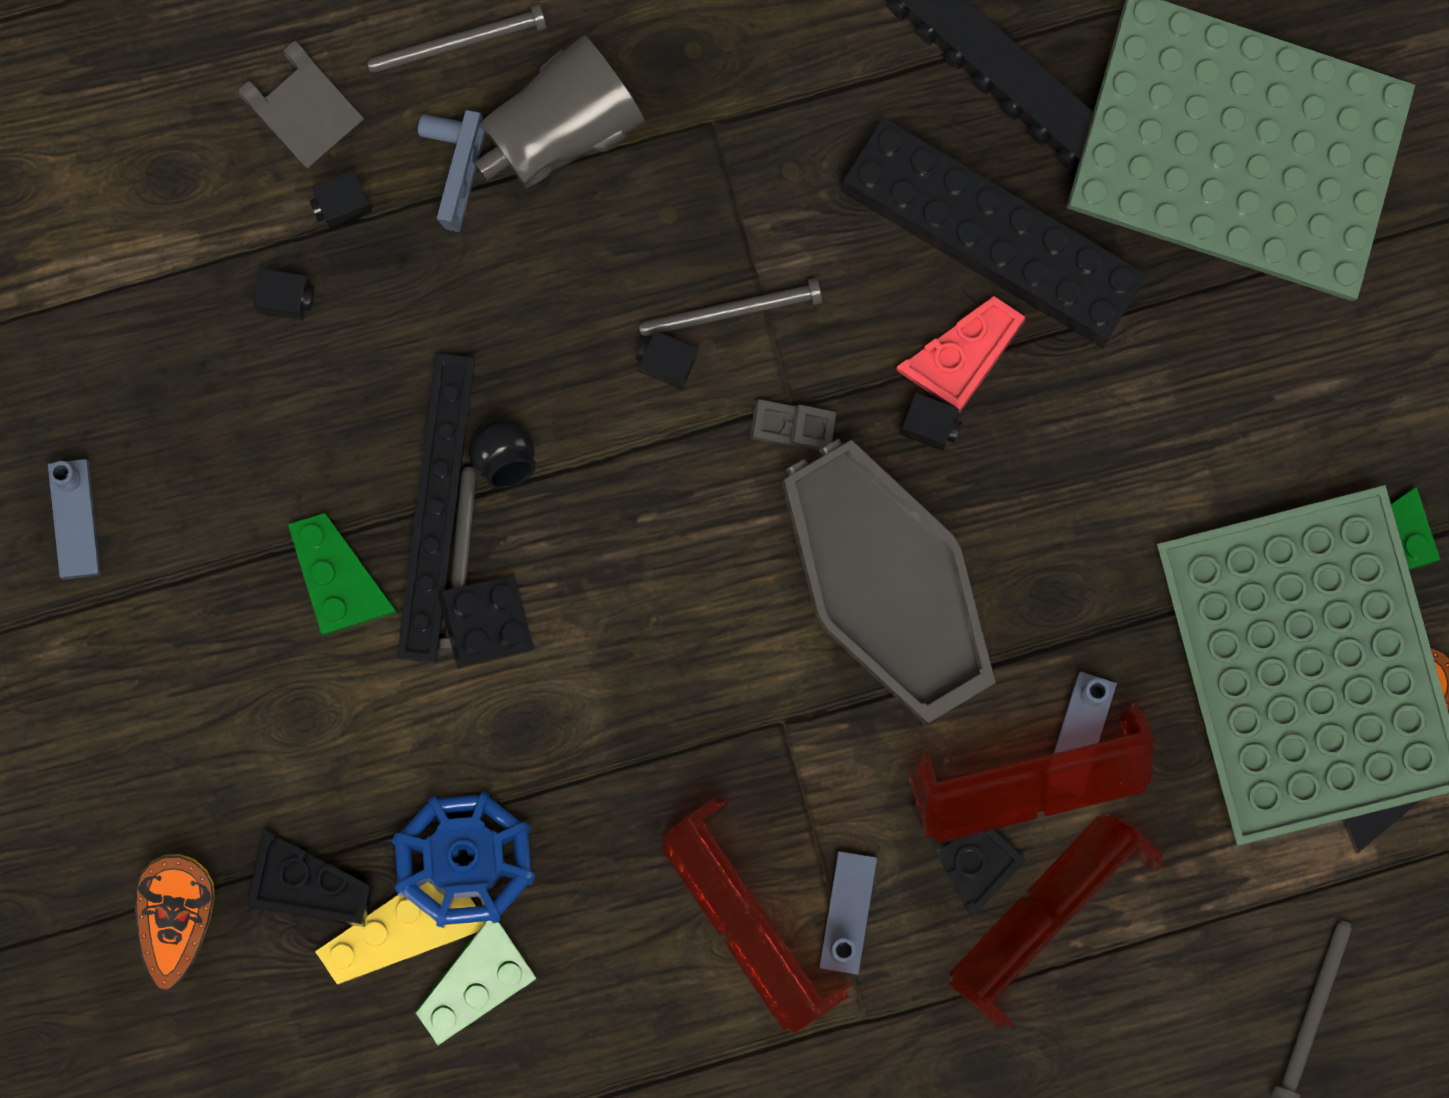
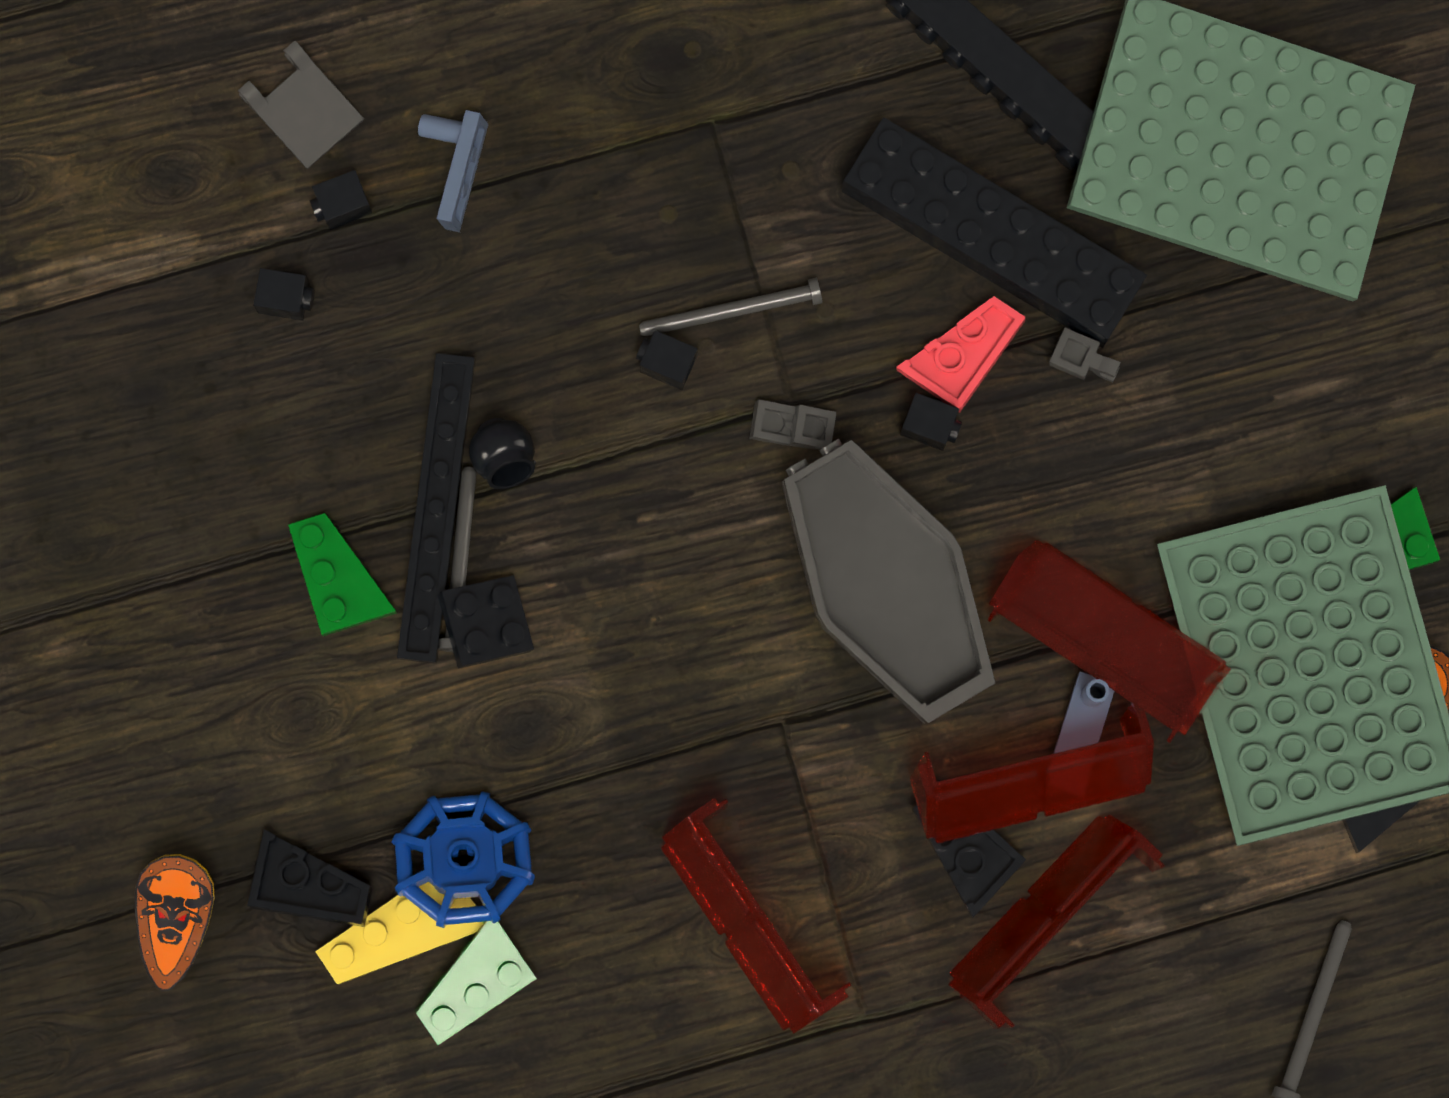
(74, 519): sand blue piece -> none
(459, 40): dark grey bar -> none
(560, 116): dark grey torso -> none
(848, 913): sand blue piece -> none
(1078, 355): none -> dark grey plate
(1109, 636): none -> clear red piece

